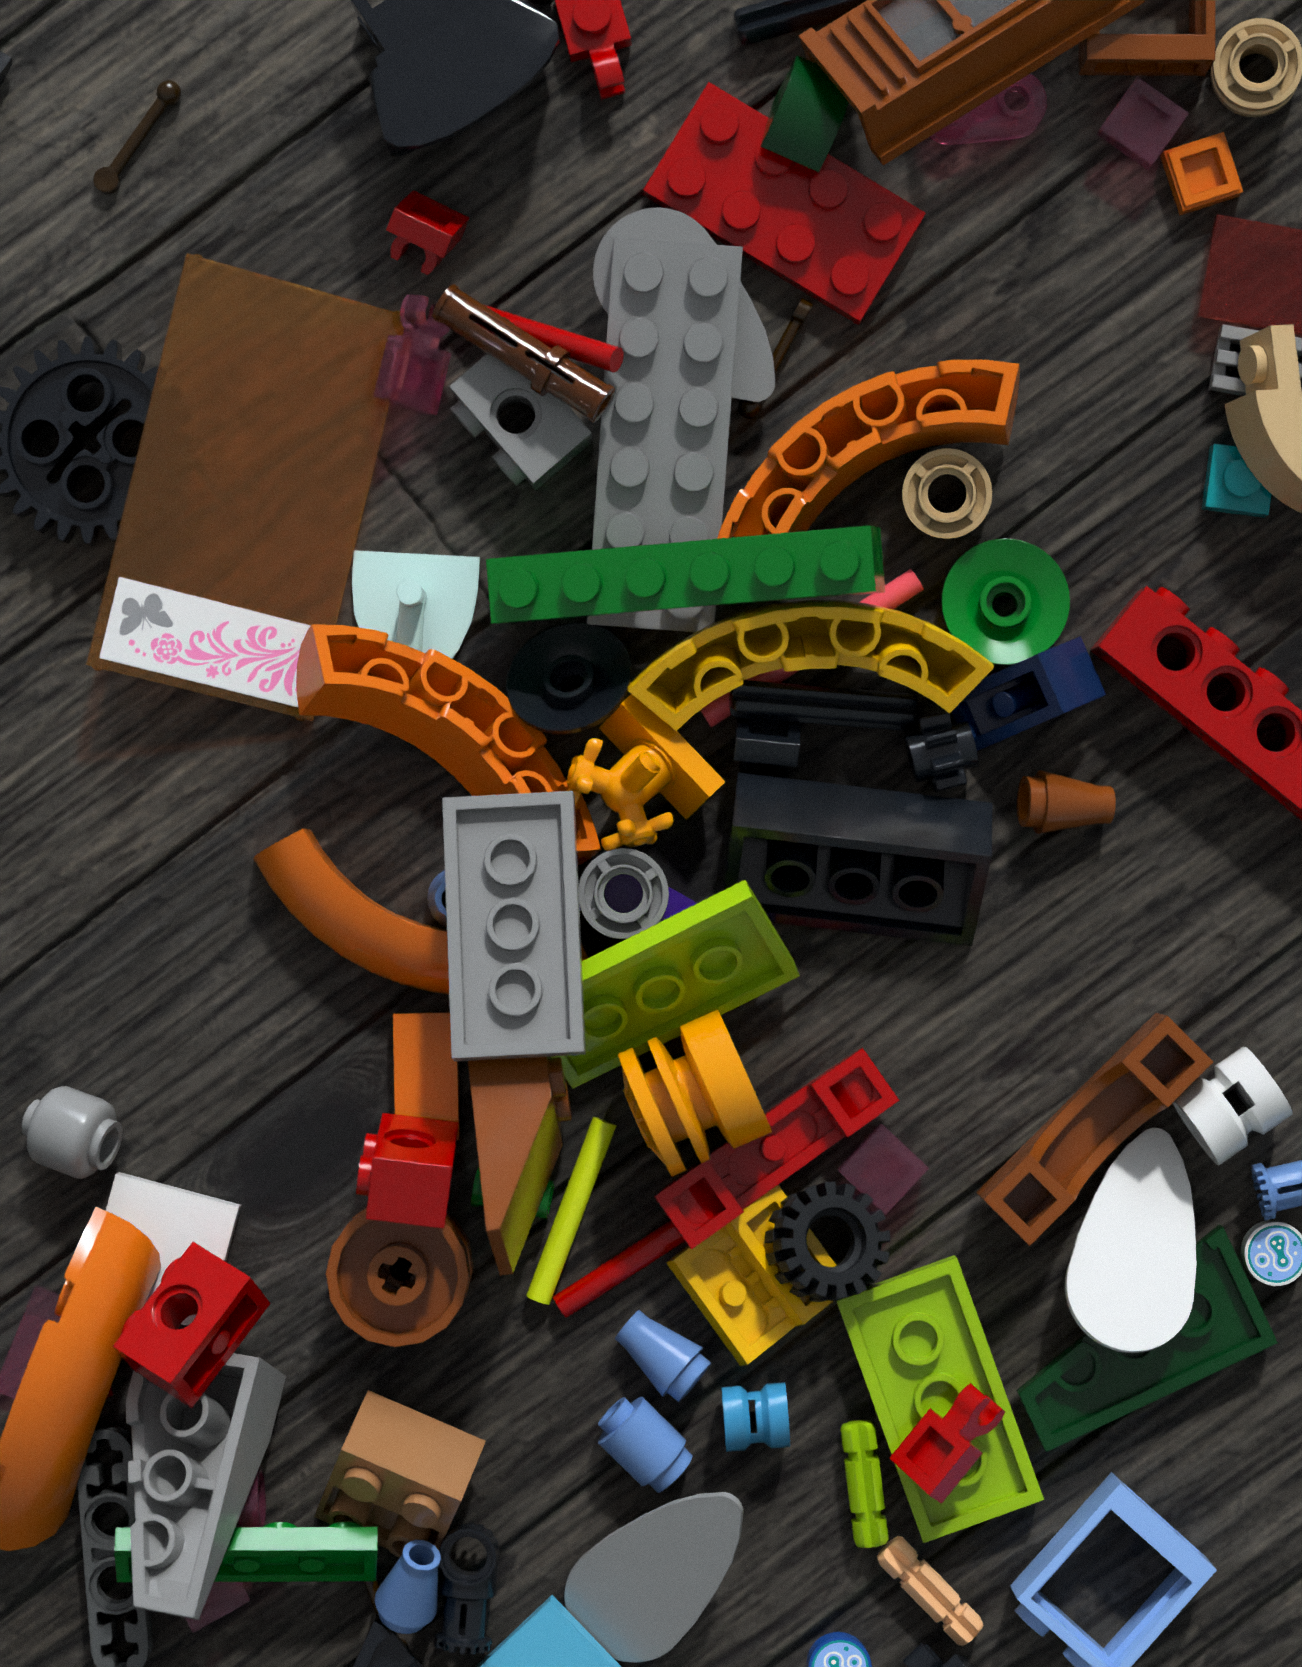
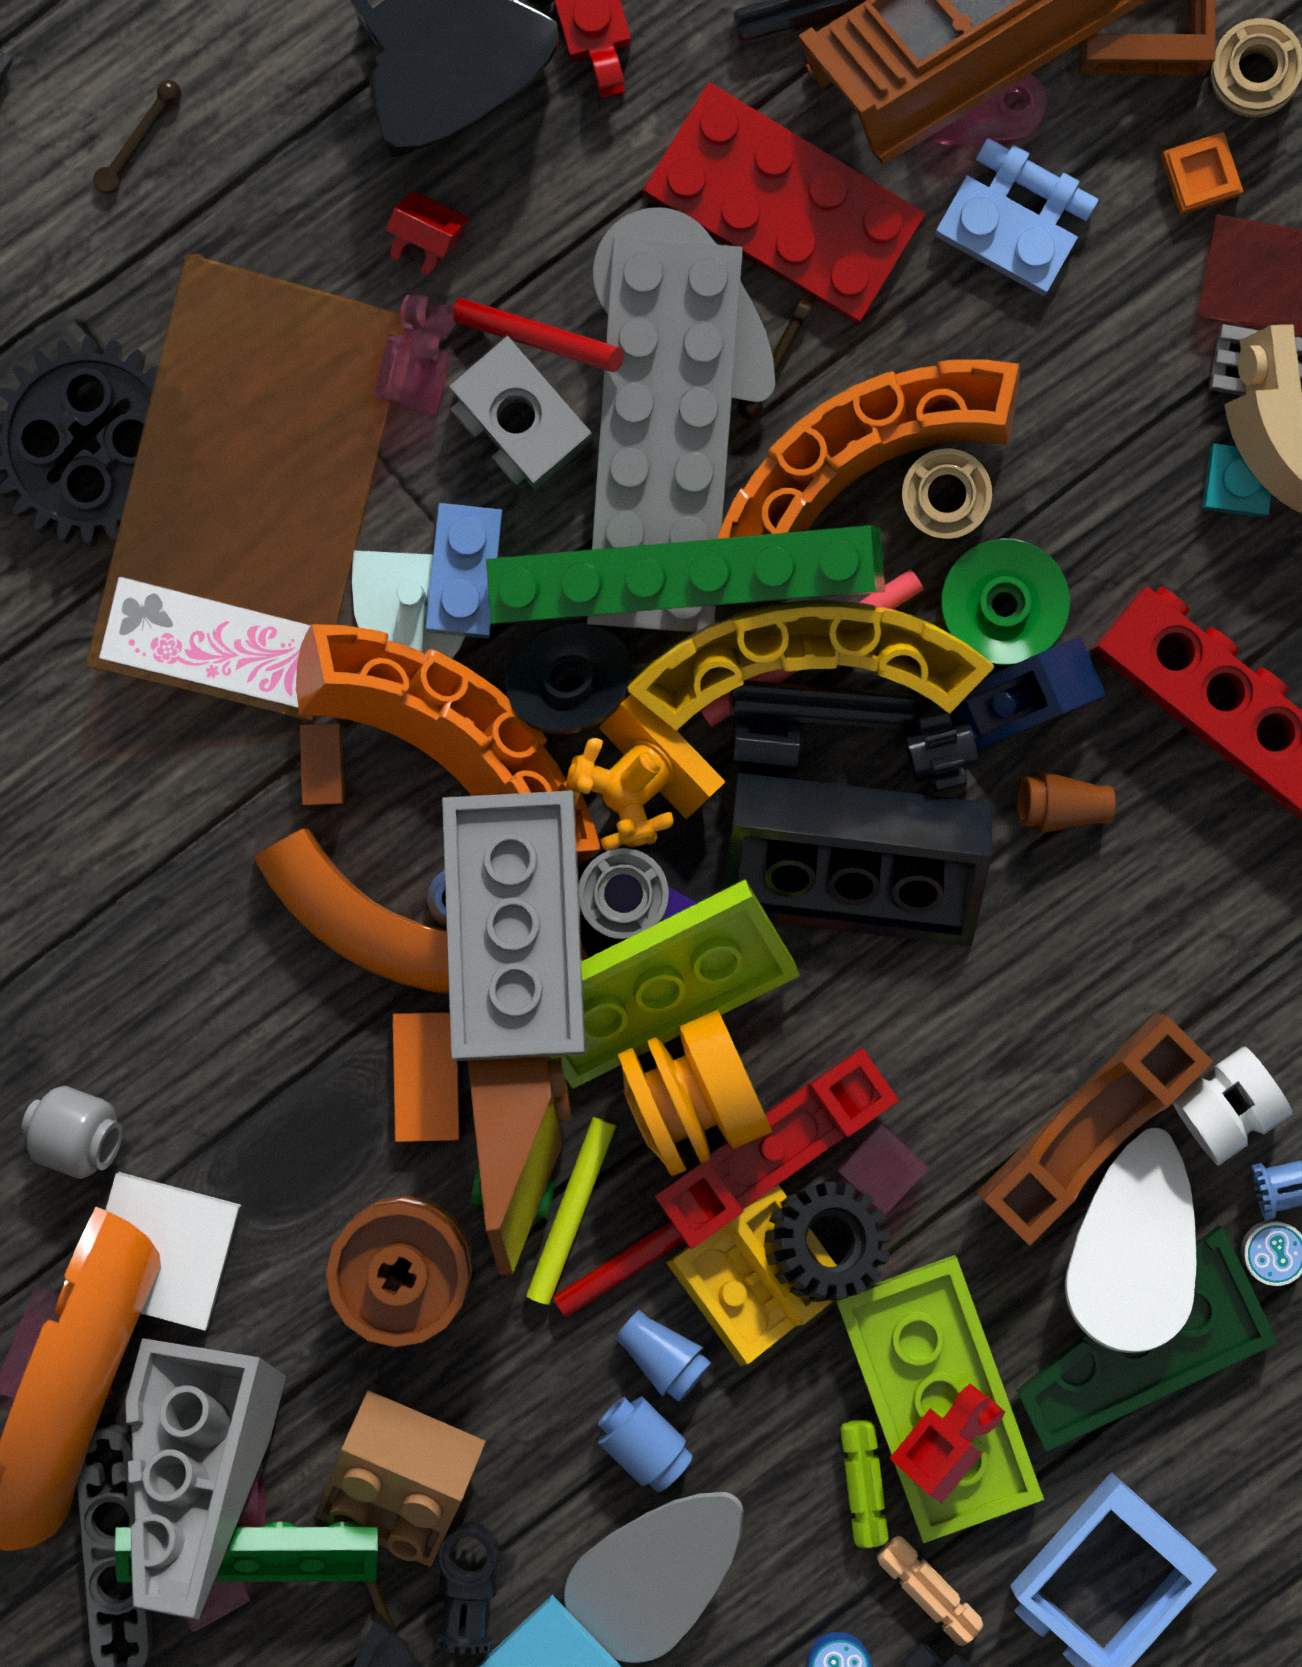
(191, 1357): red brick -> none
(322, 764): none -> dark orange piece
(408, 1170): red brick -> none
(410, 1590): medium blue cone -> none
(459, 571): none -> medium blue plate
(584, 393): reddish brown pin -> none
(770, 1417): dark azure wheel -> none
(805, 115): dark green brick -> none
(1006, 233): none -> light blue plate
(1142, 123): clear pink plate -> none

